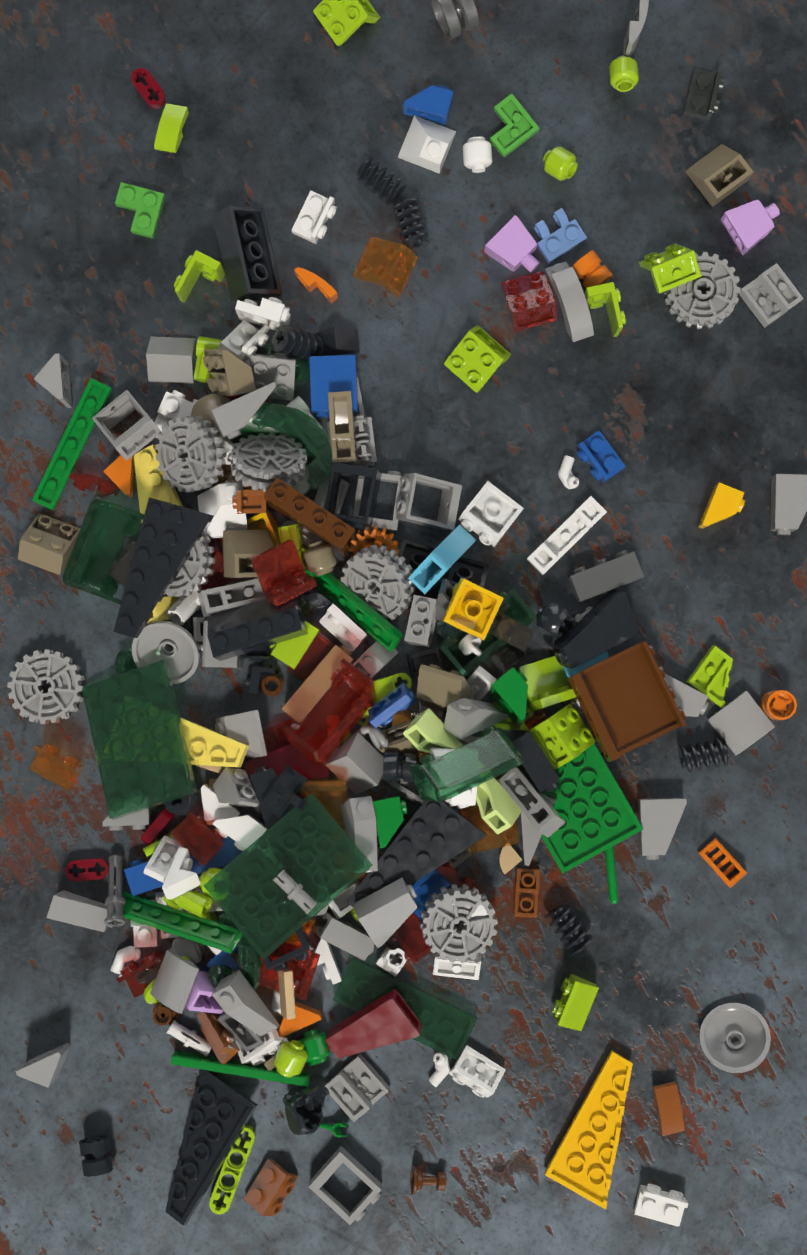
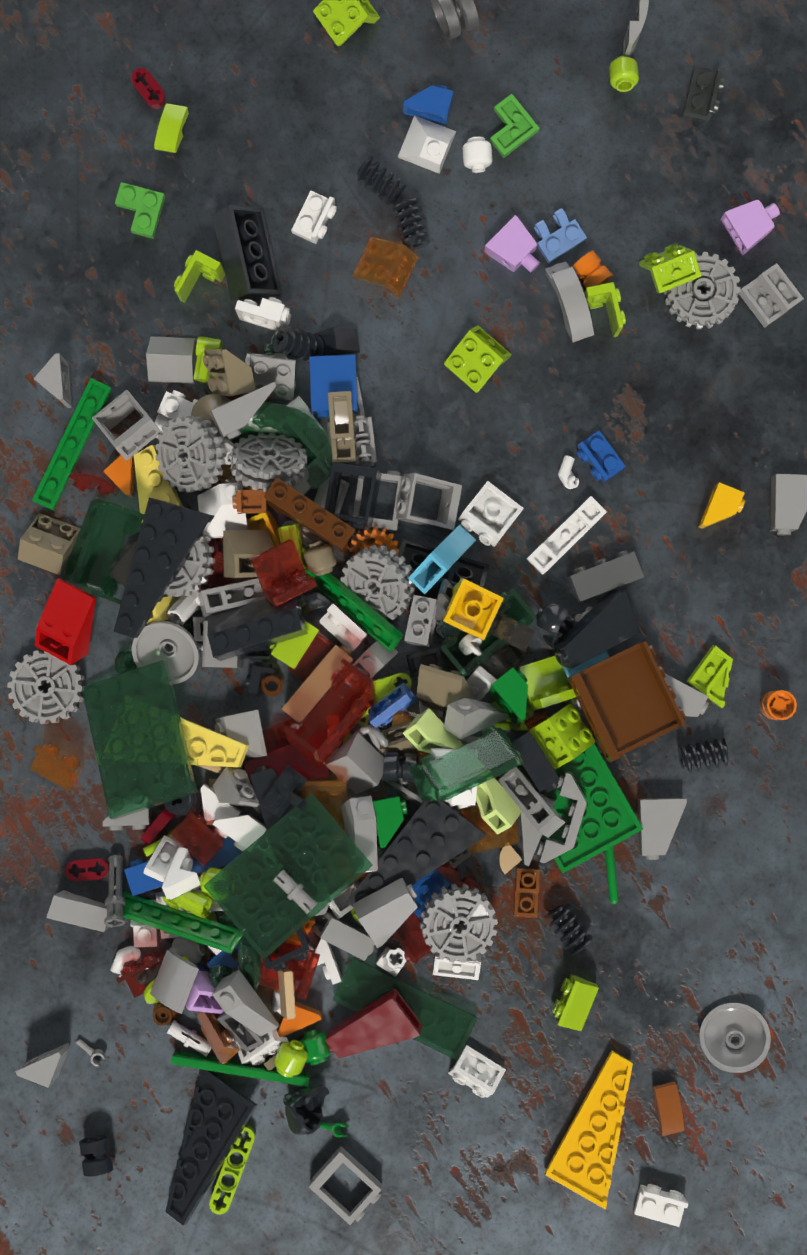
(66, 623): none -> red slope
(91, 1052): none -> light grey hand
(245, 340): white bracket -> none
(270, 1189): dark orange bracket -> none
(302, 371): clear green tile -> none
(312, 281): orange slope -> none
(357, 1087): light grey slope -> none
(417, 1180): reddish brown piece -> none
(442, 1068): white arm -> none
(530, 301): clear red bracket -> none
(553, 847): none -> light grey slope
(560, 163): lime head -> none
(719, 173): dark tan slope -> none
(729, 882): orange slope -> none
(741, 723): light grey slope -> none

